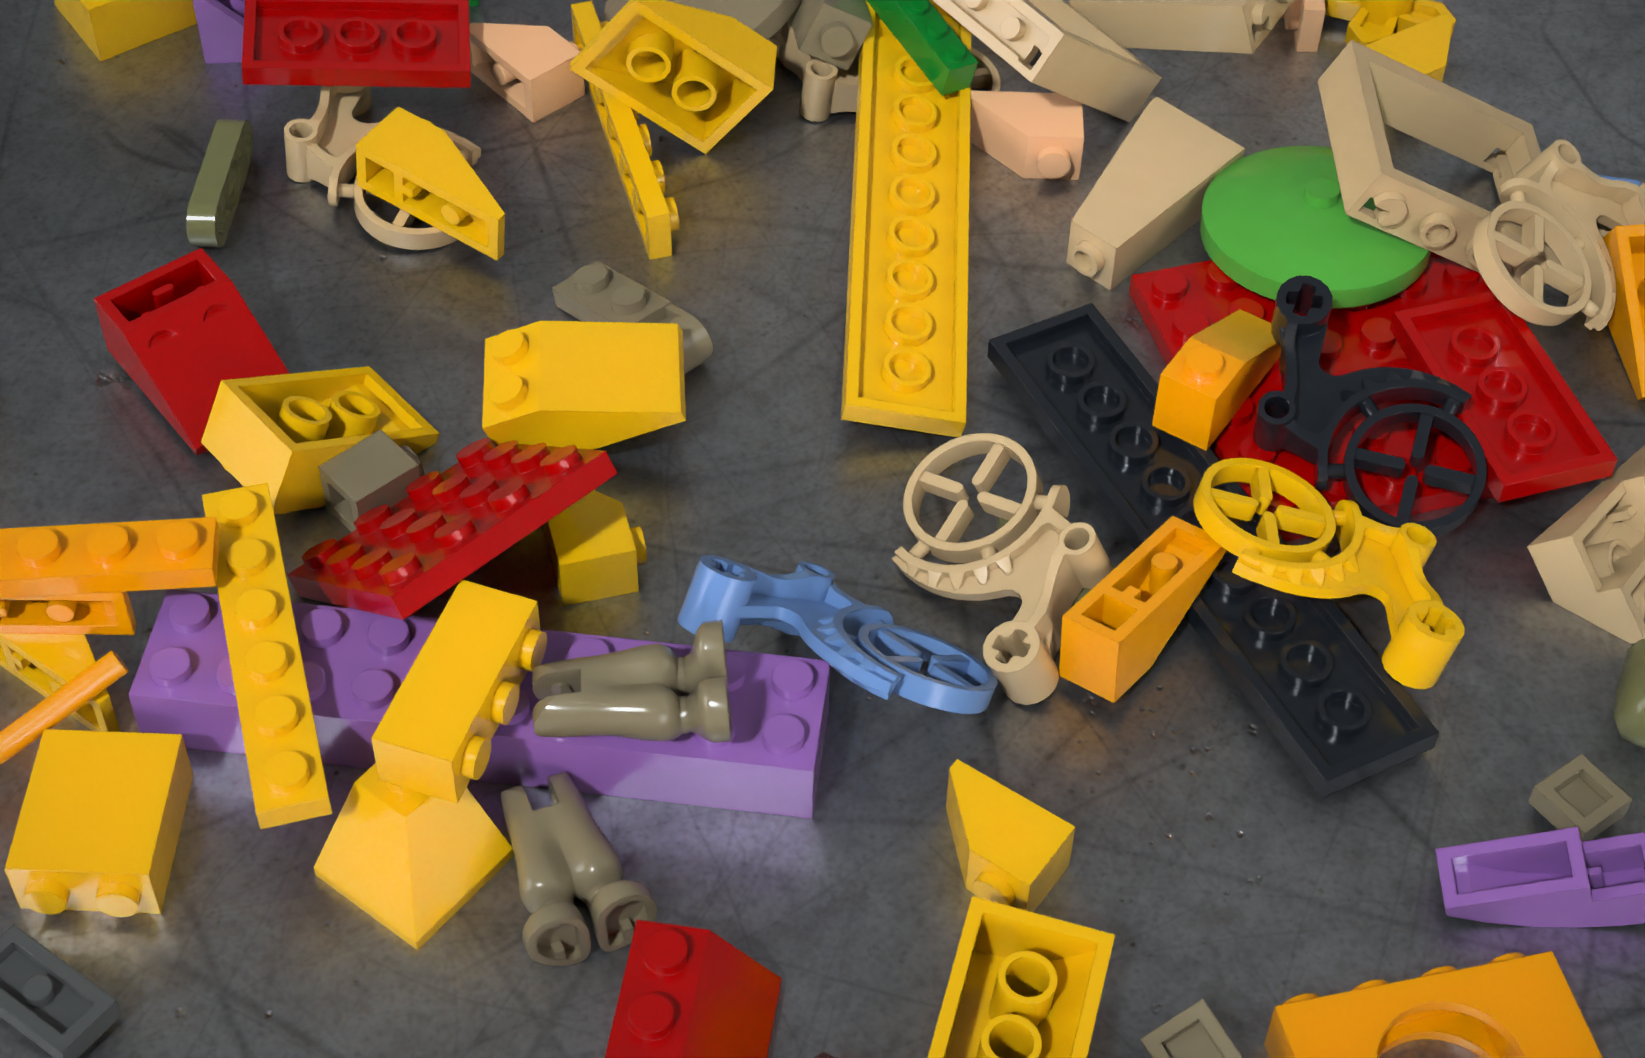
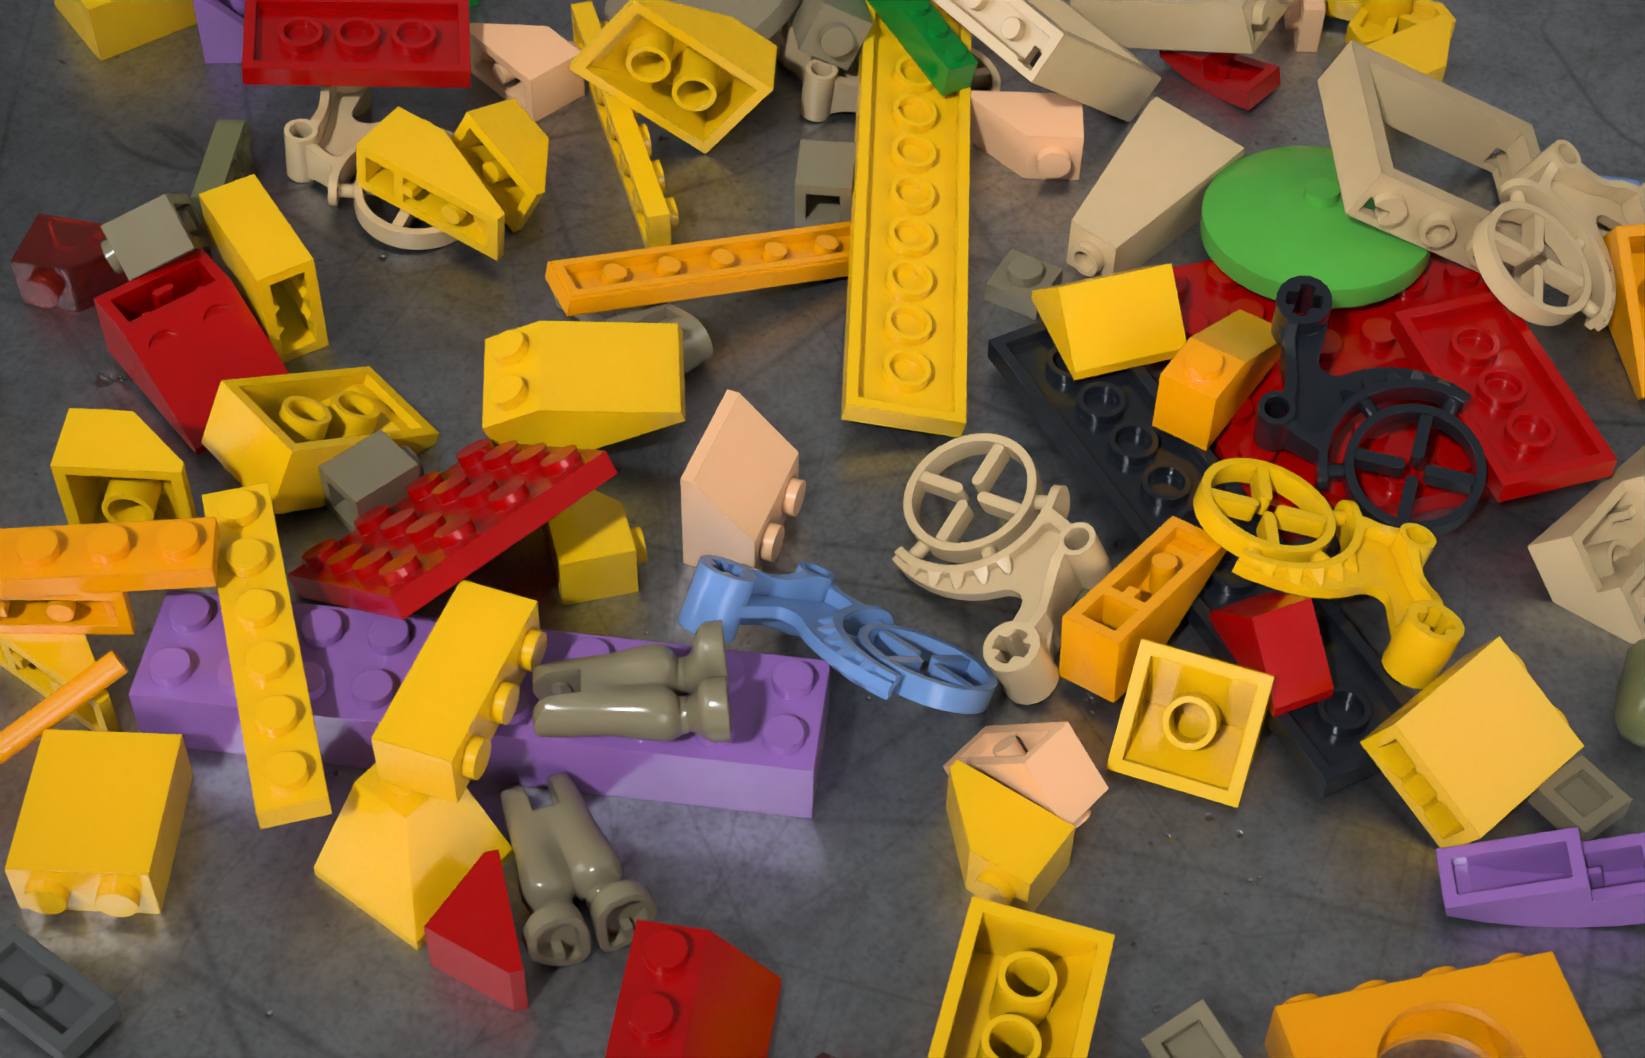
(63, 264): none -> clear red slope
(117, 470): none -> yellow slope
(153, 235): none -> dark tan slope
(266, 265): none -> yellow brick
(476, 935): none -> red slope
(507, 156): none -> yellow slope
(699, 268): none -> light orange tile
(739, 488): none -> light nougat slope
(823, 182): none -> dark tan brick
(1016, 278): none -> dark tan plate
(1038, 763): none -> light nougat slope
(1114, 320): none -> yellow slope
(1190, 722): none -> yellow slope
(1226, 75): none -> red slope
(1282, 639): none -> red slope
(1472, 744): none -> yellow brick

